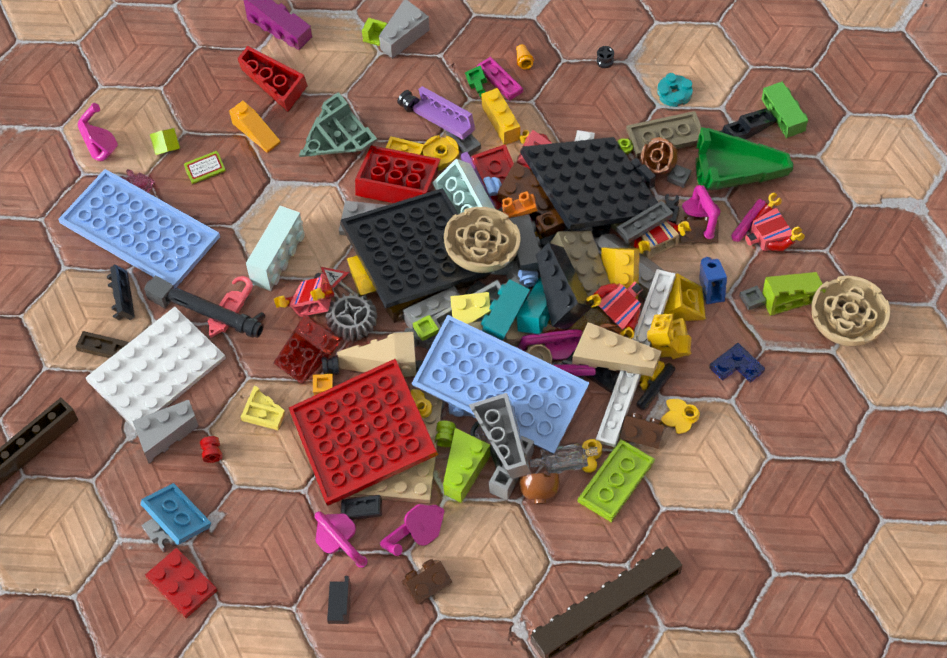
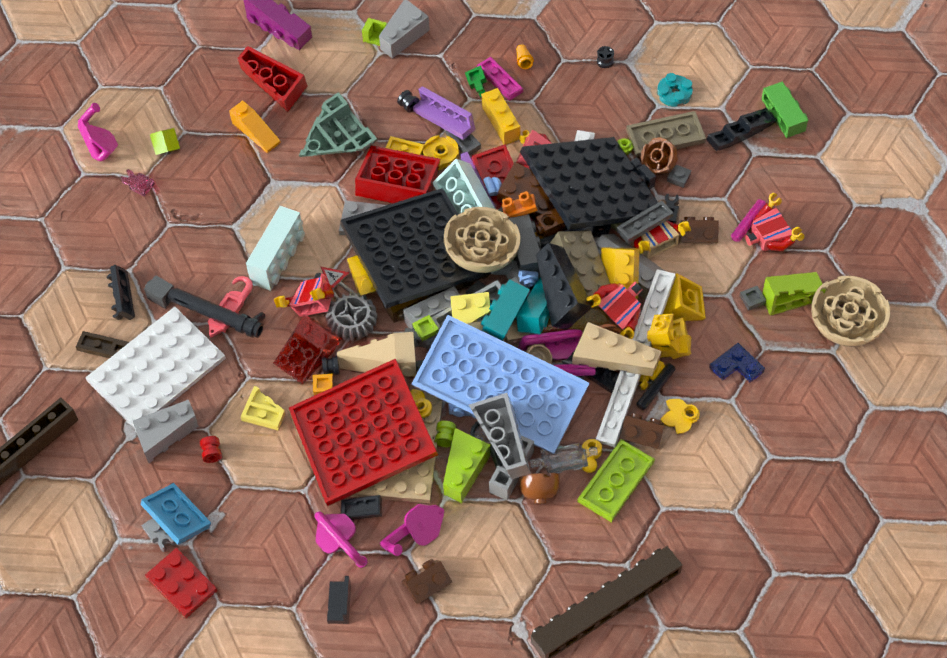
(139, 228): light blue plate -> none
(204, 167): slope -> none
(702, 206): dark pink piece -> none
(712, 271): blue torso -> none
(734, 161): green cone -> none

